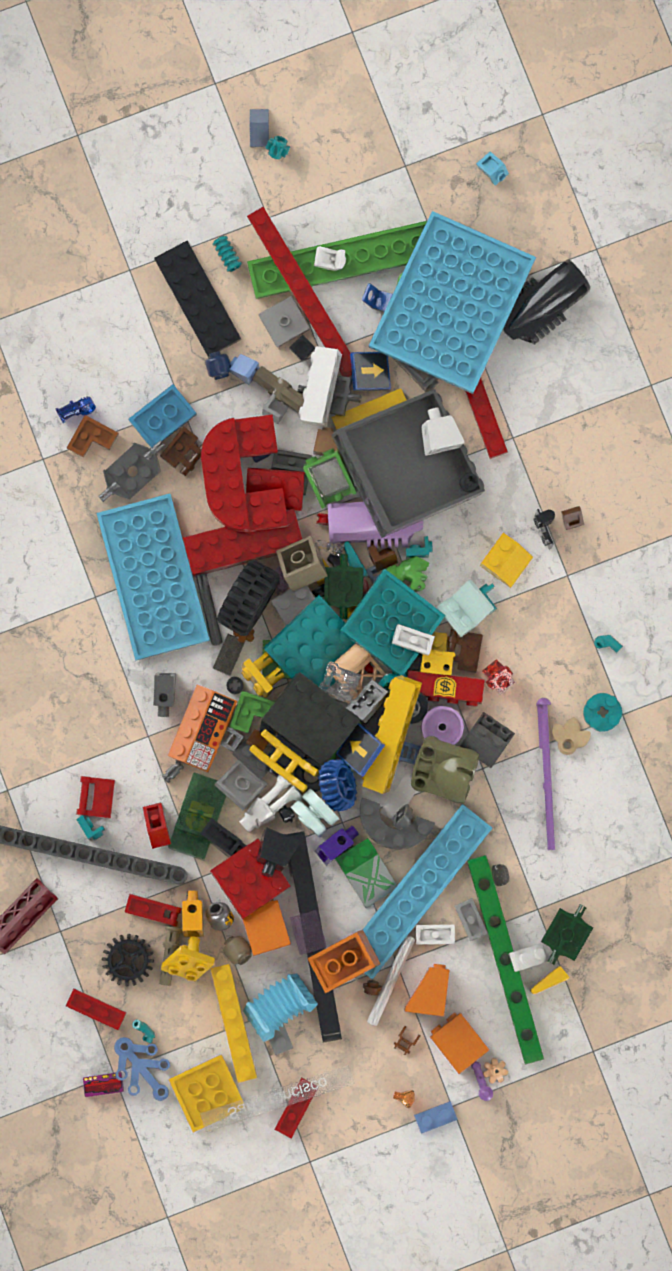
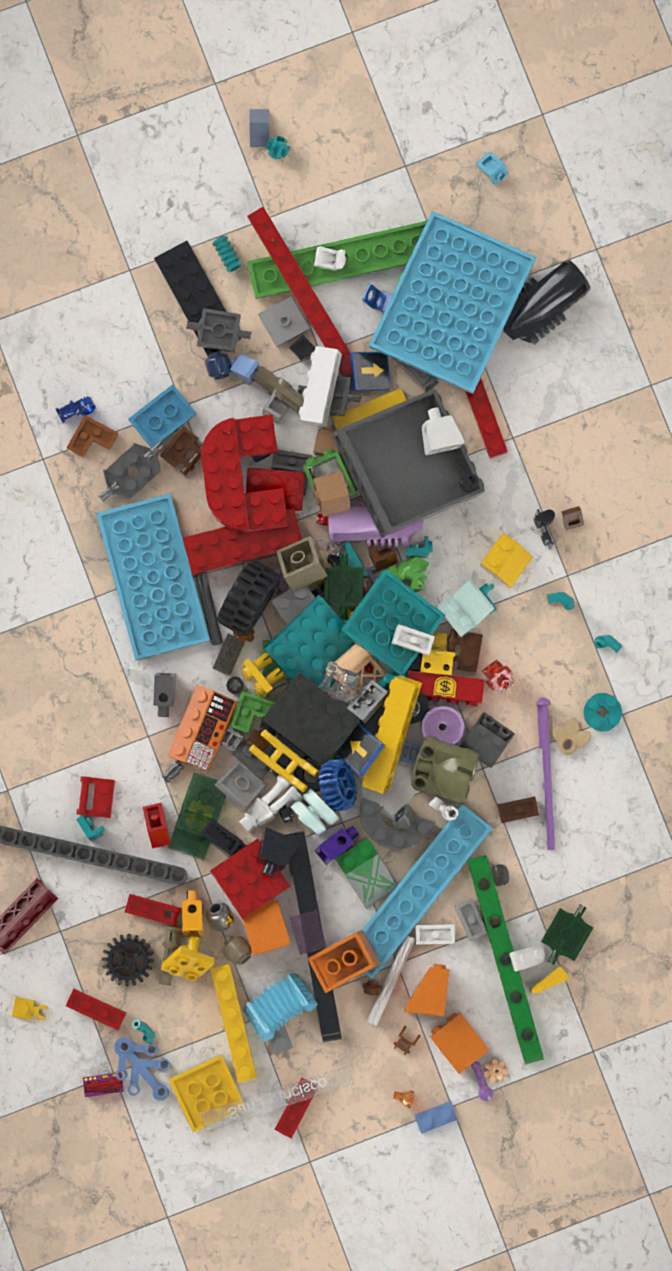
(26, 1009): none -> yellow plate
(218, 330): none -> dark grey plate
(331, 494): none -> medium nougat head
(448, 811): none -> white piece
(518, 809): none -> reddish brown plate
(563, 598): none -> teal arm

